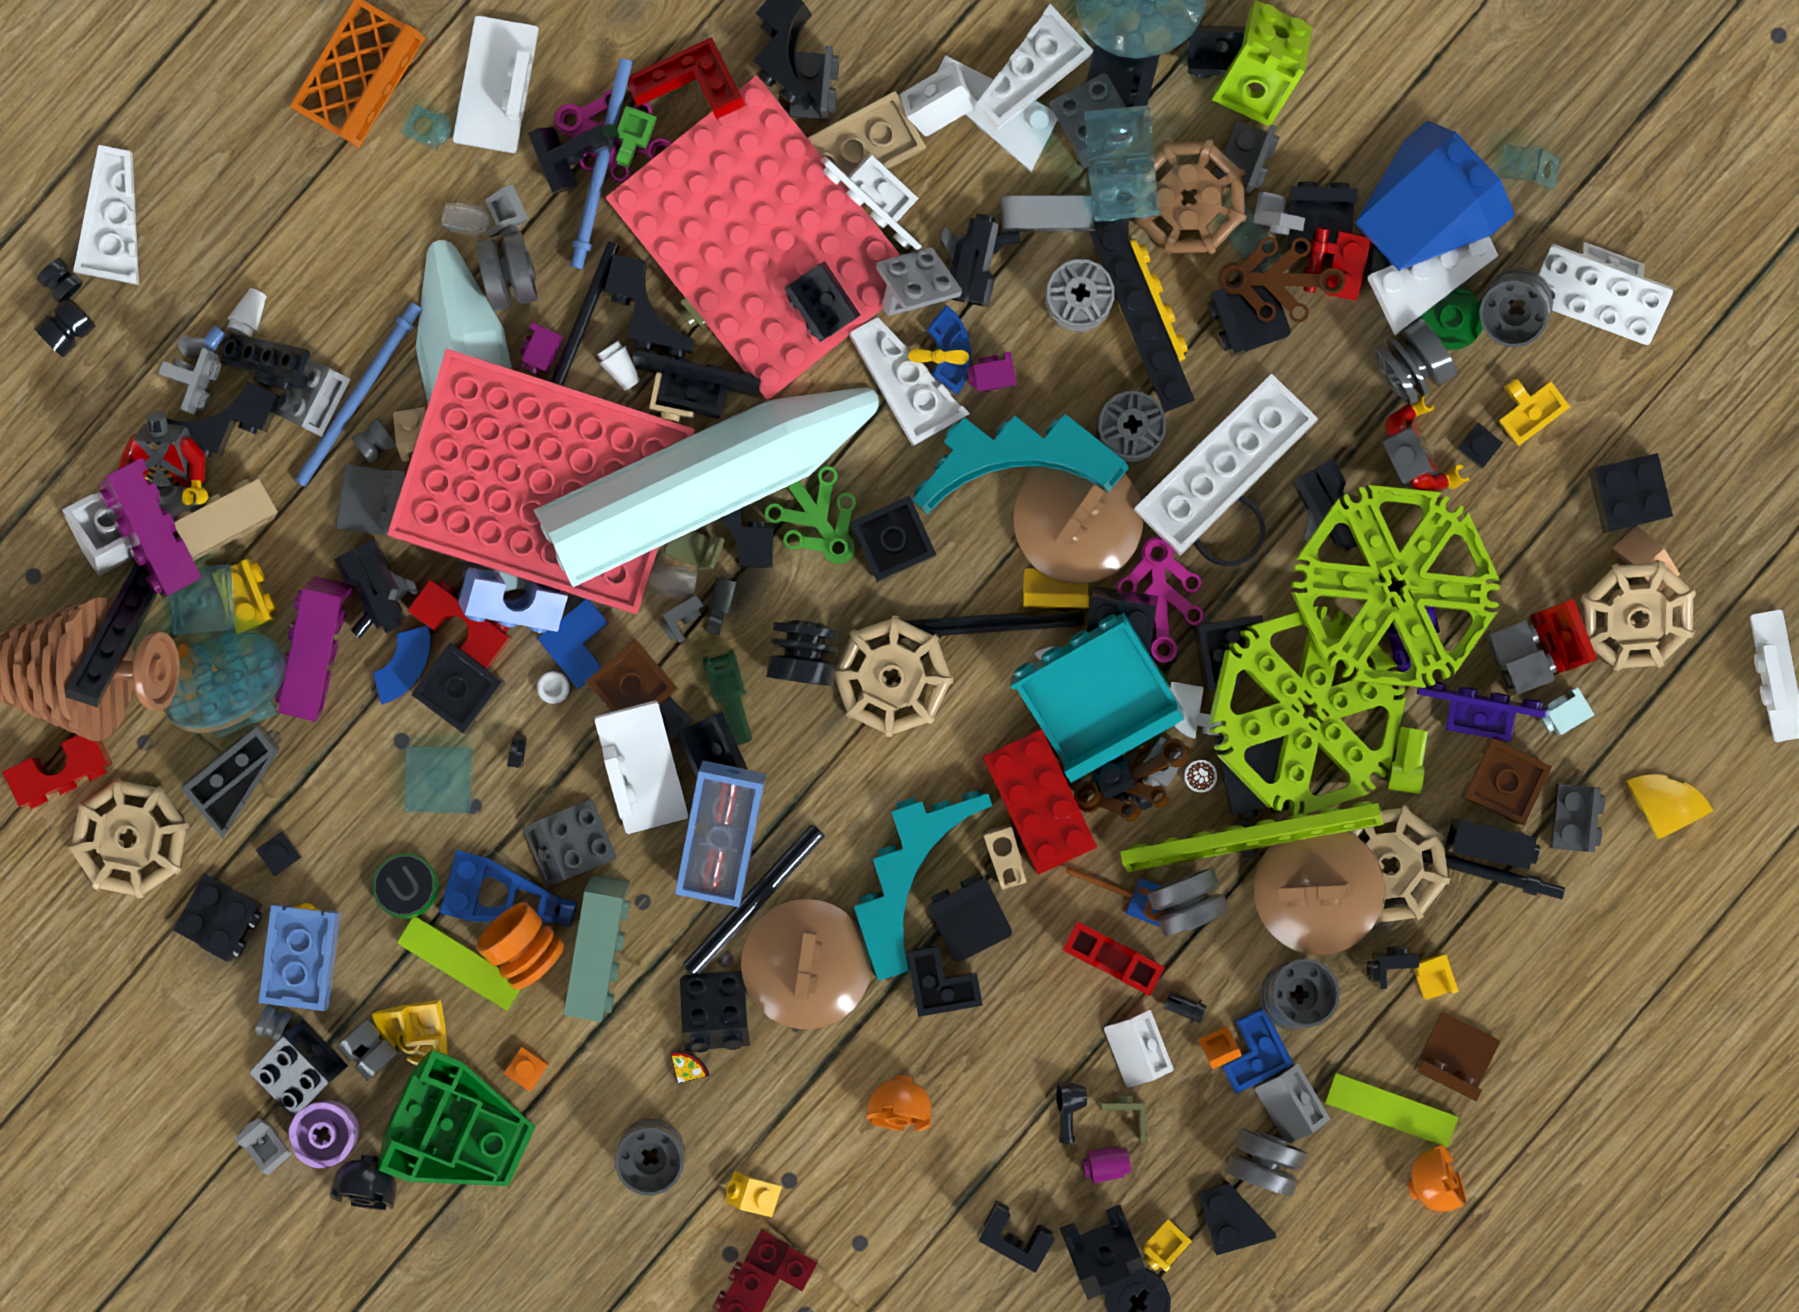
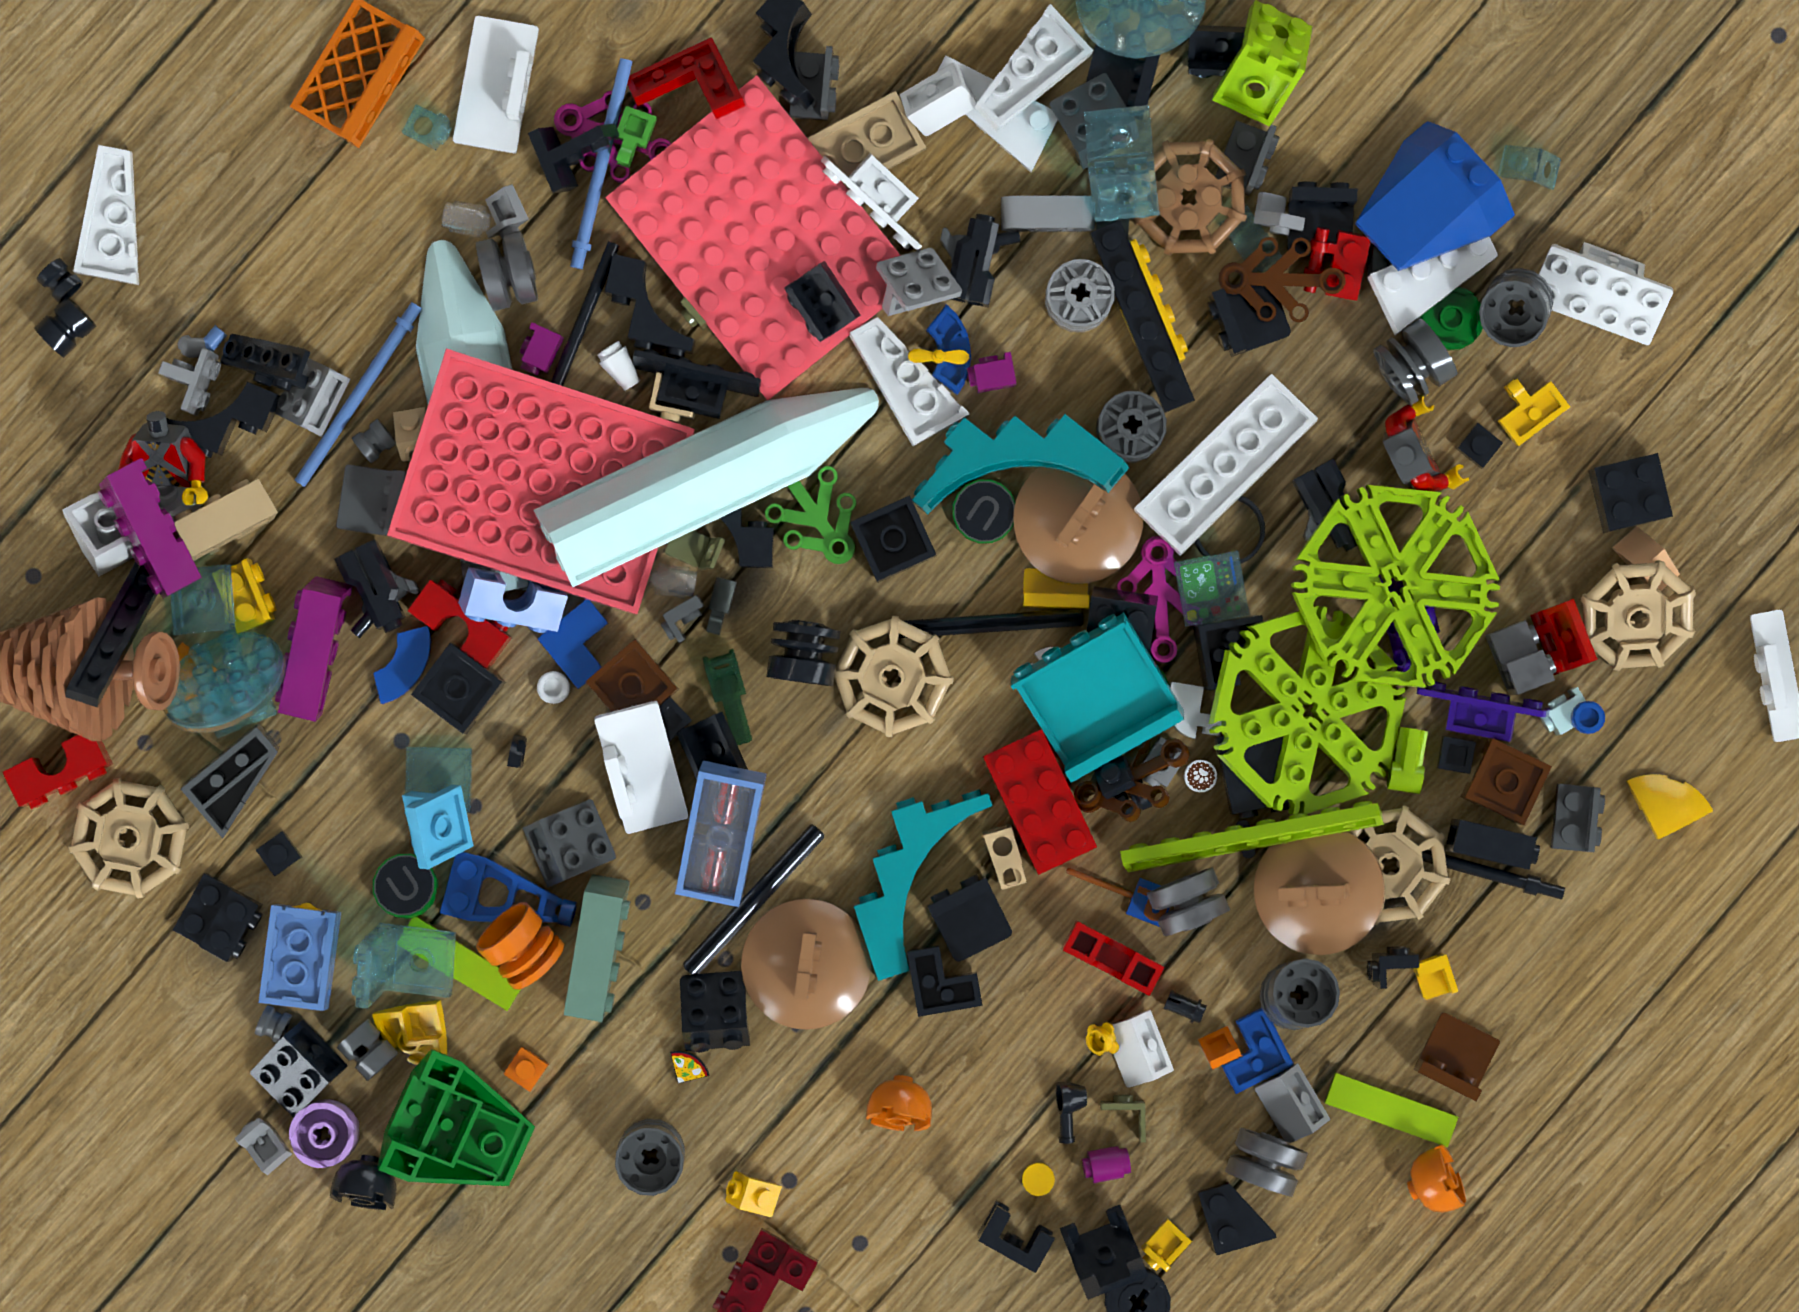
(247, 314): white cone -> none
(388, 964): none -> clear light blue bracket
(437, 825): none -> medium azure bracket
(984, 511): none -> black tile
(1038, 1179): none -> yellow tile
(1101, 1039): none -> yellow plate
(1211, 588): none -> clear light blue tile
(1456, 755): none -> black plate
(1587, 717): none -> blue tile

